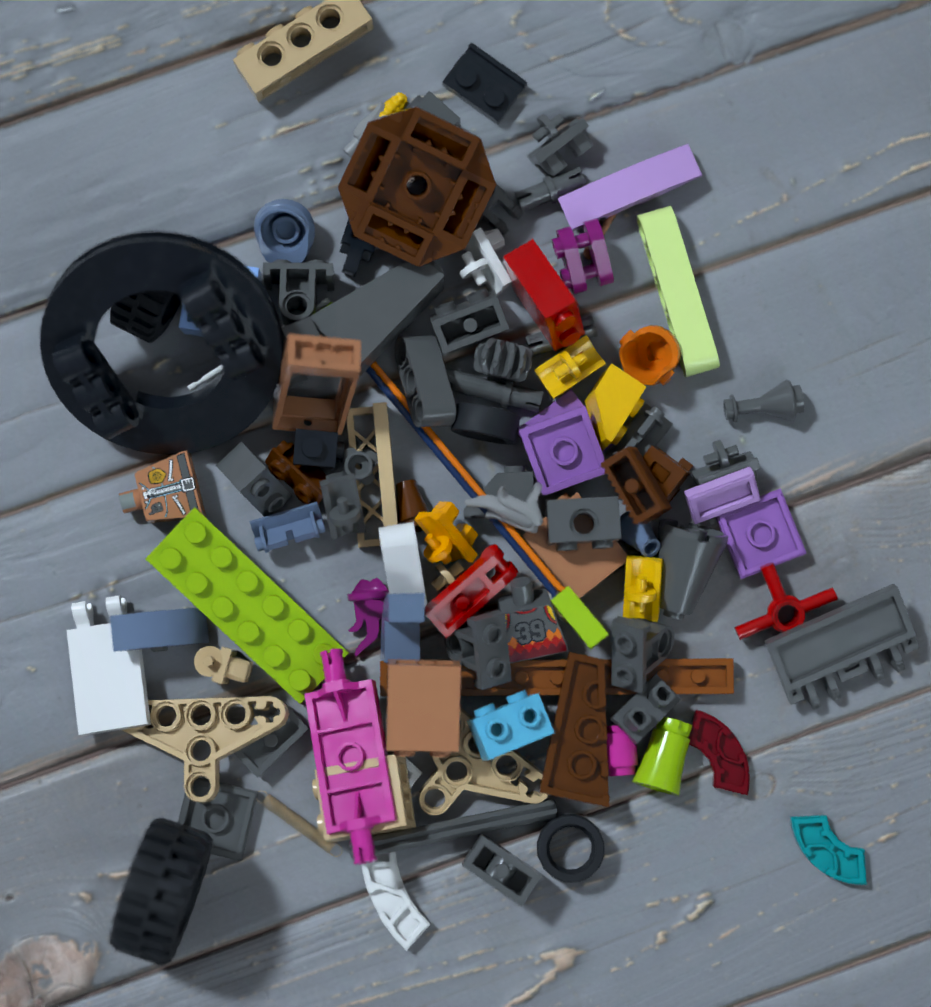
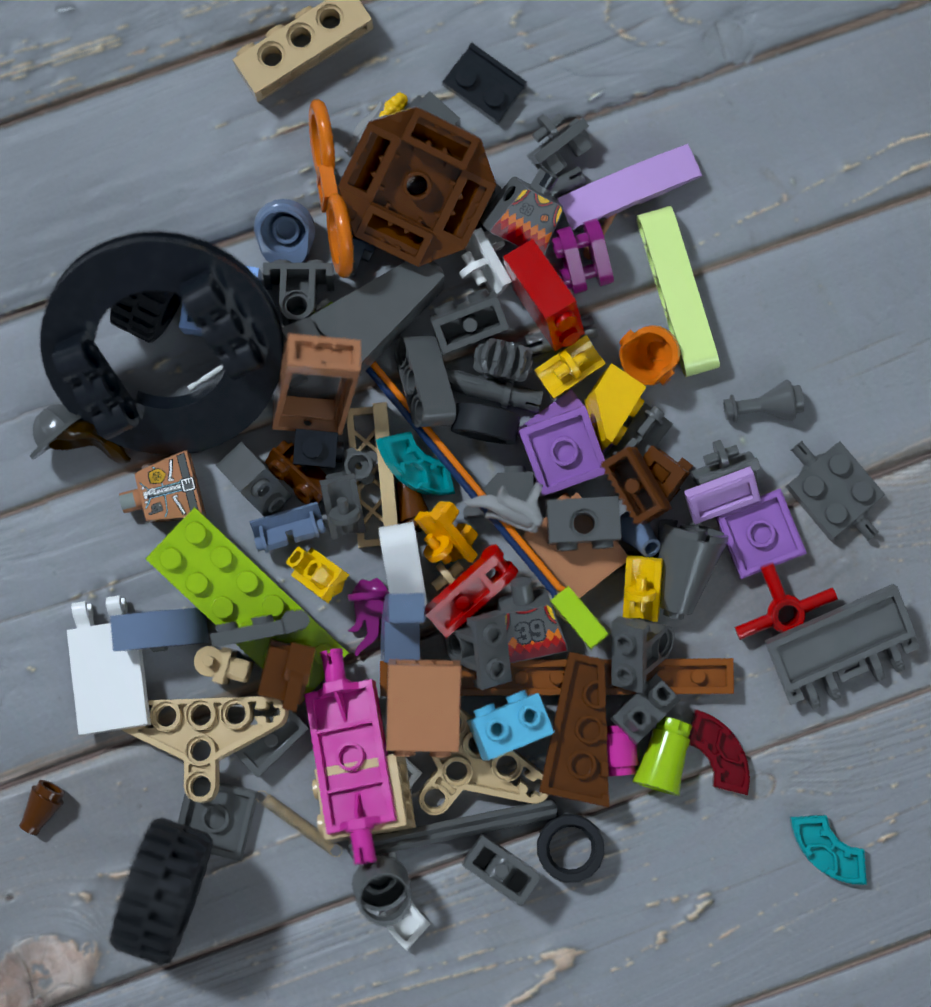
(41, 806): none -> reddish brown cone
(63, 430): none -> piece
(261, 628): none -> dark grey hinge
(286, 672): none -> reddish brown piece
(317, 573): none -> yellow hips
(331, 202): none -> orange bar
(381, 888): none -> dark grey helmet
(414, 467): none -> teal tile
(525, 211): none -> torso
(835, 490): none -> dark grey plate

